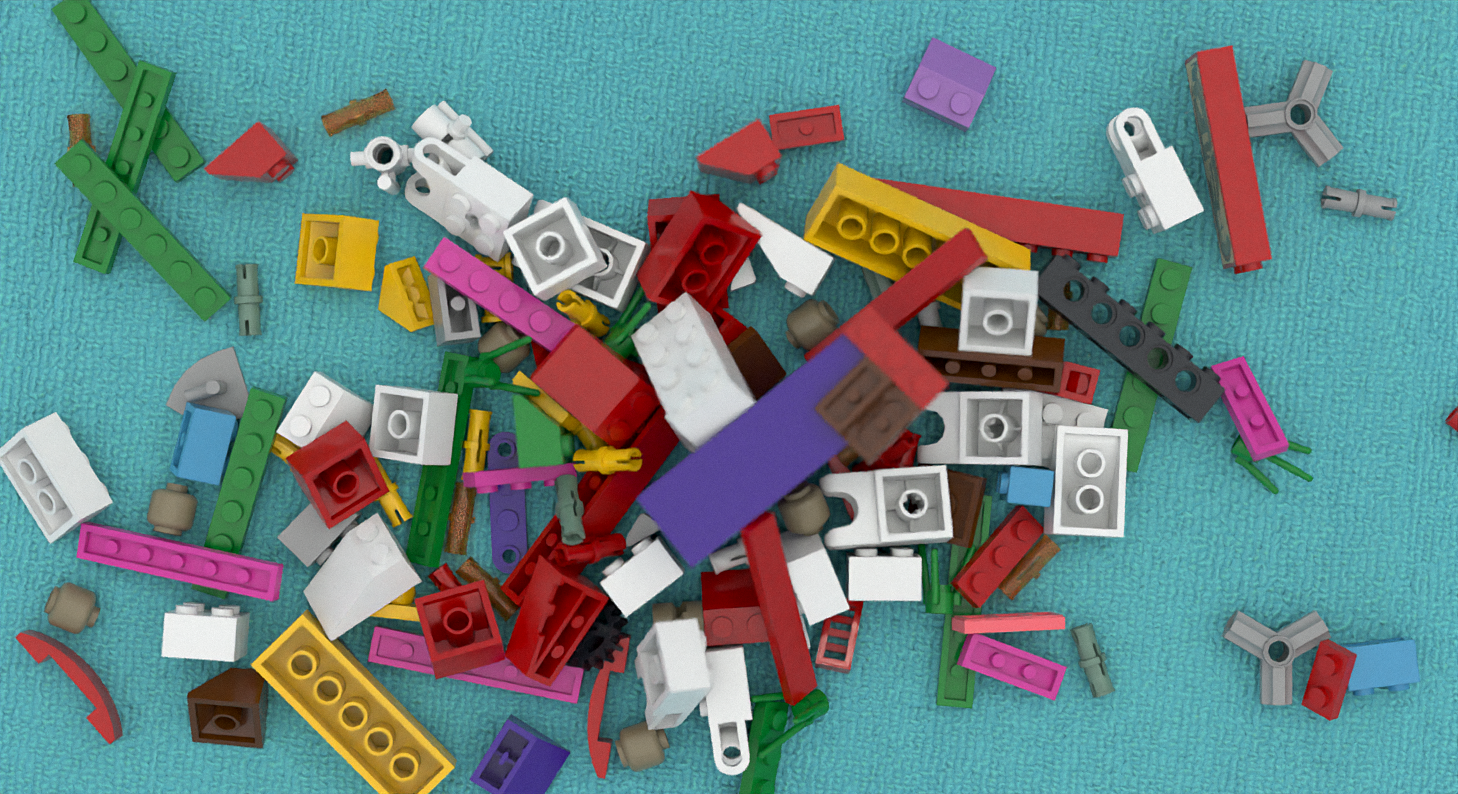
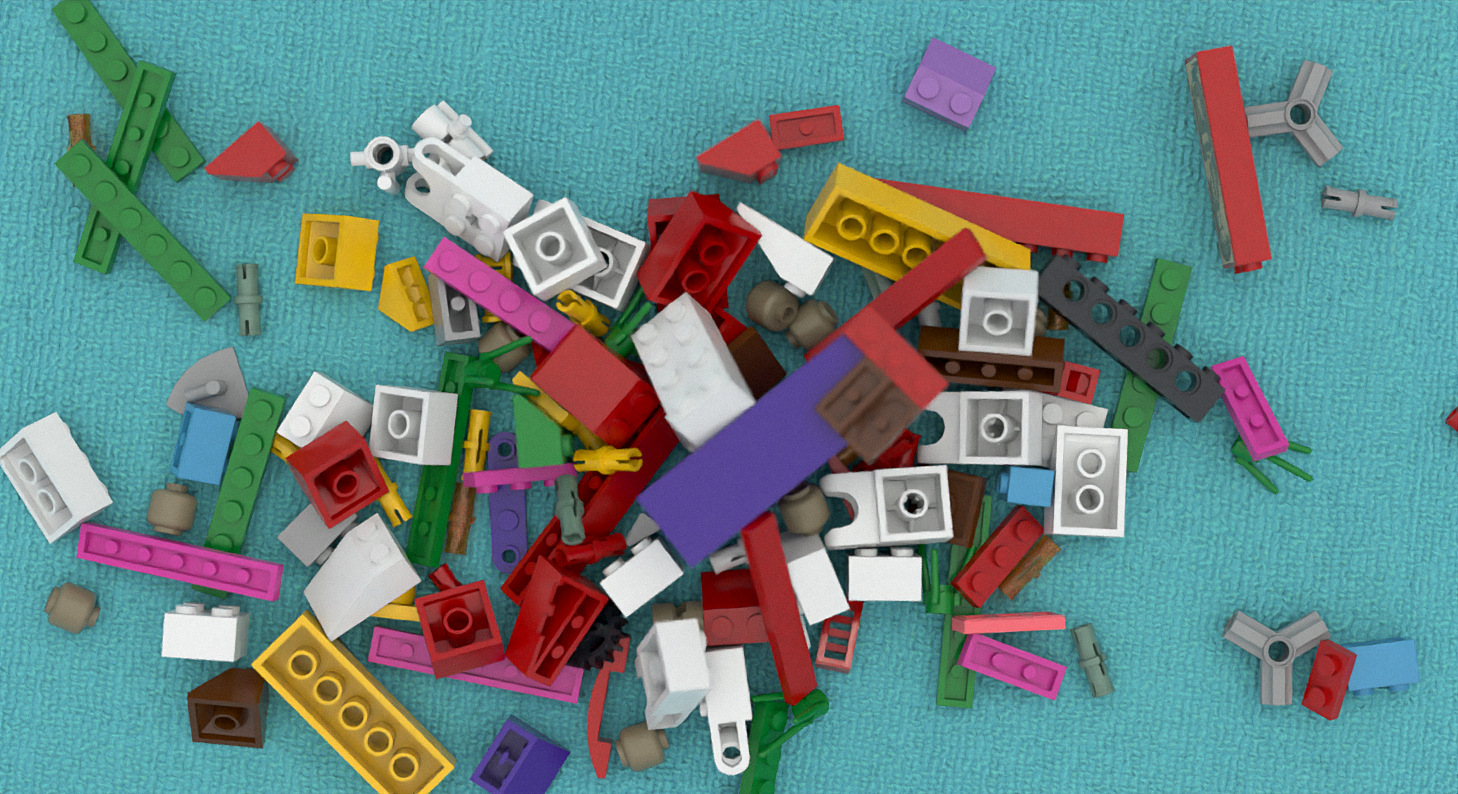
(105, 716): red slope -> none
(358, 112): clear orange pin -> none
(500, 602): clear orange pin -> none
(744, 277): white slope -> none
(770, 305): none -> dark tan head
(1151, 172): white brick -> none

